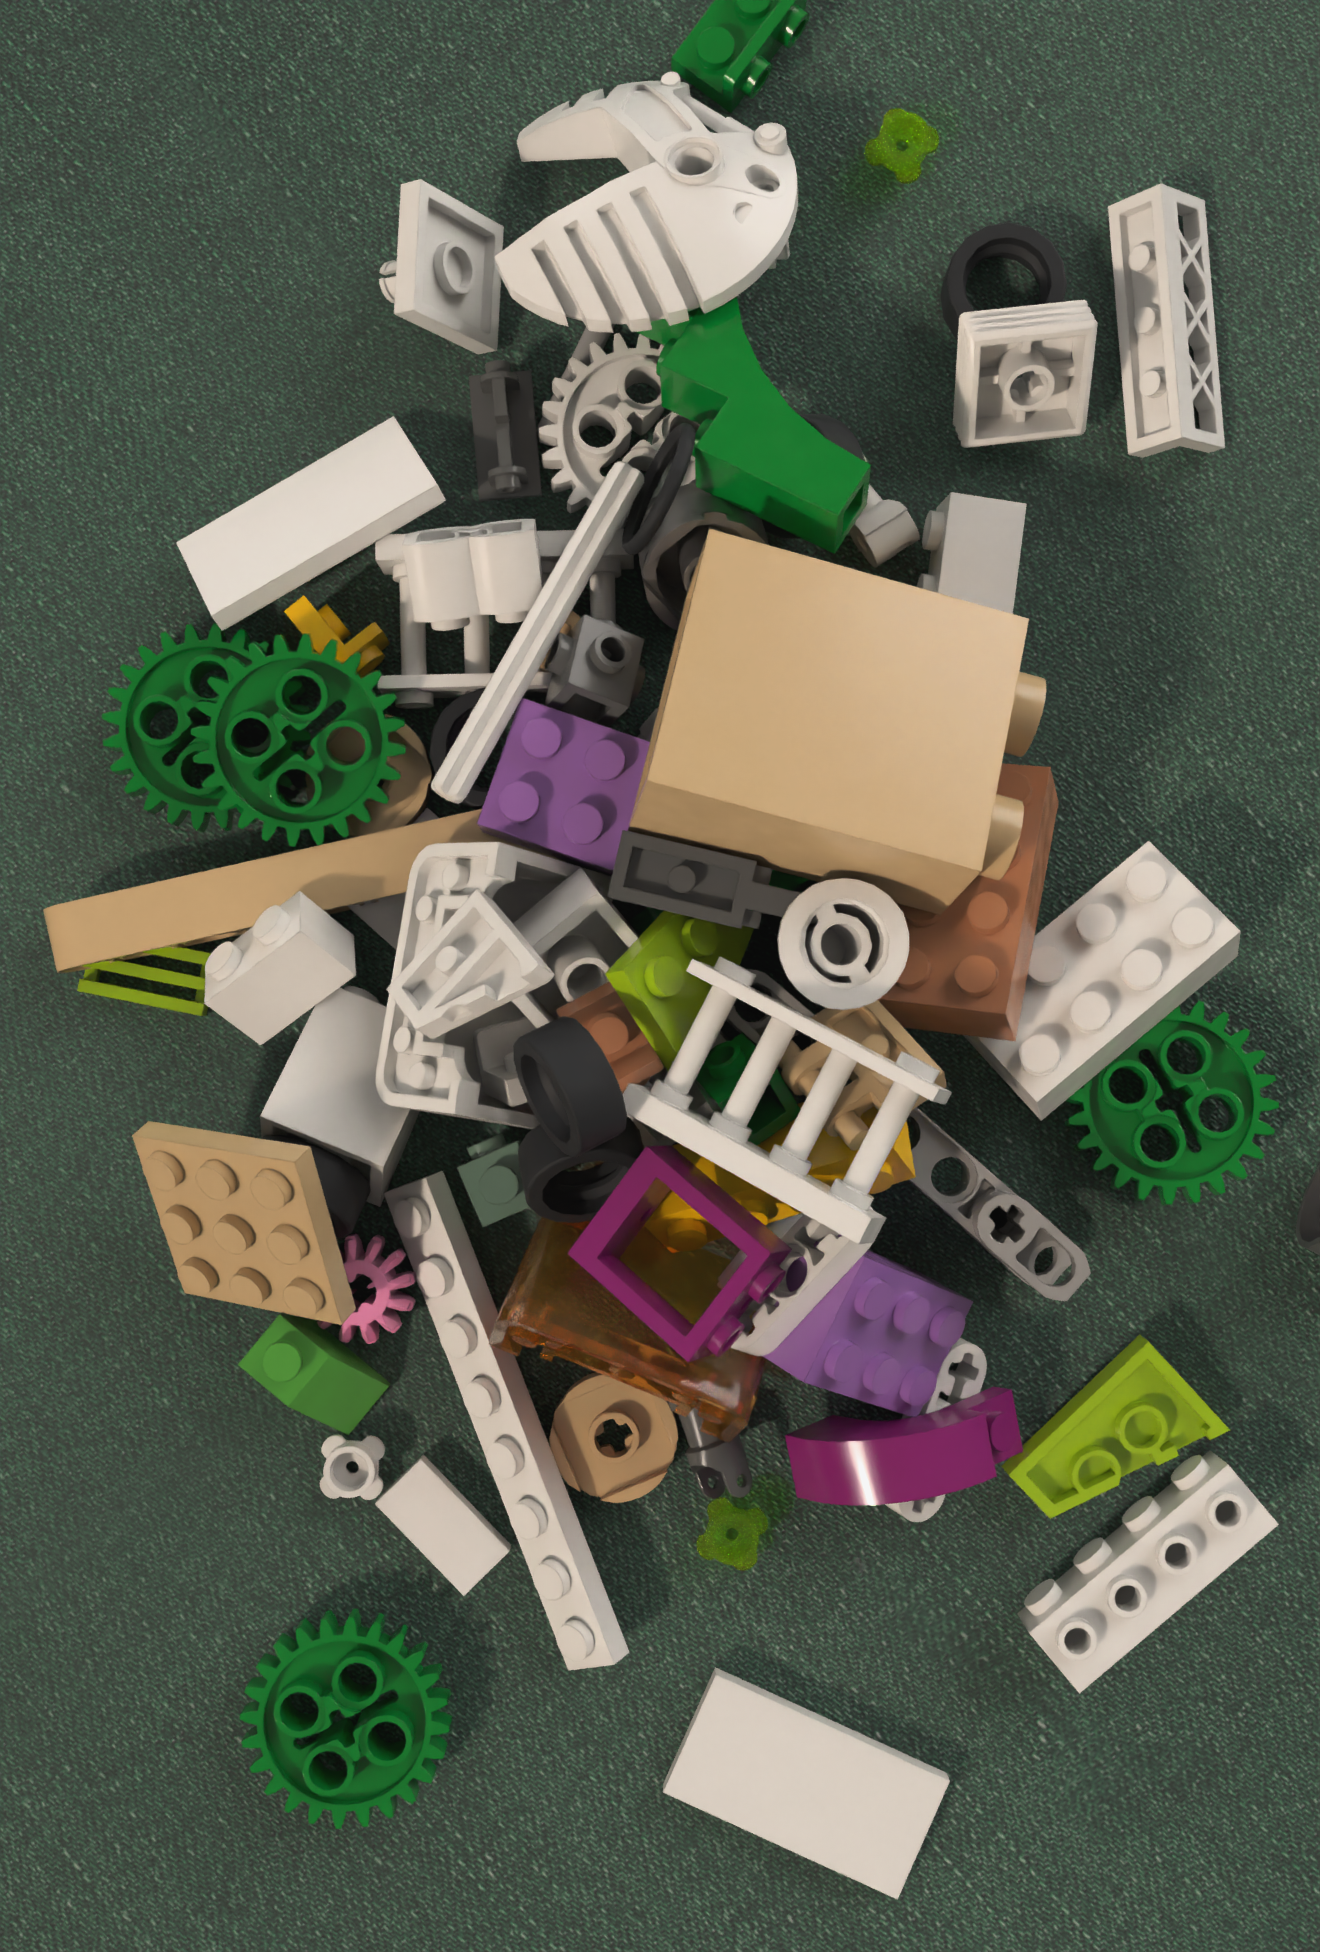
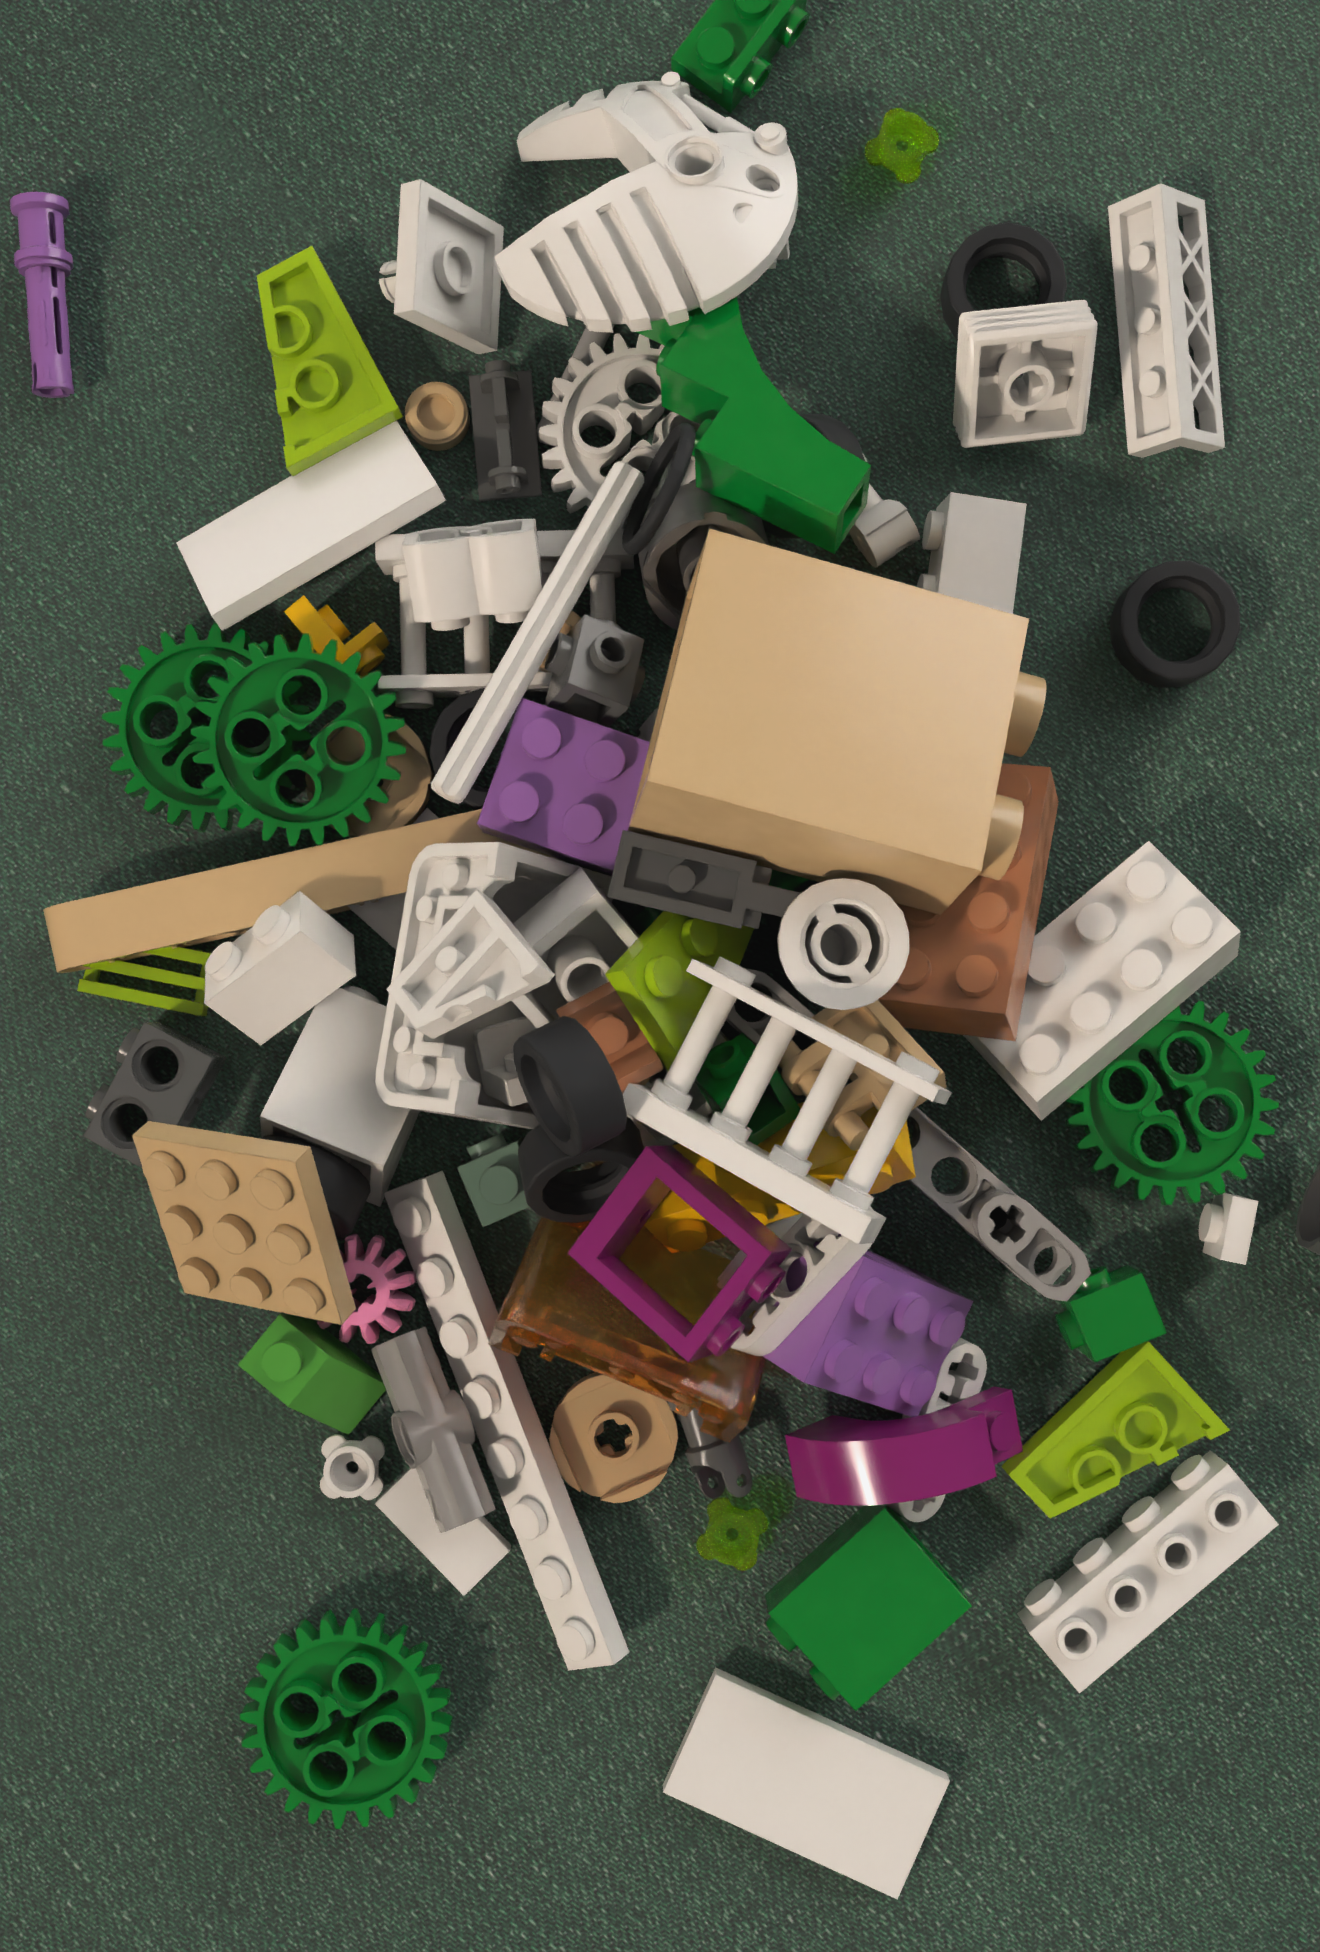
(45, 267): none -> medium lavender pin
(138, 1084): none -> dark grey brick
(321, 367): none -> lime wing
(433, 1429): none -> light grey piece
(437, 416): none -> tan tile
(864, 1604): none -> green brick
(1110, 1313): none -> green brick
(1209, 590): none -> black tyre
(1228, 1227): none -> white plate

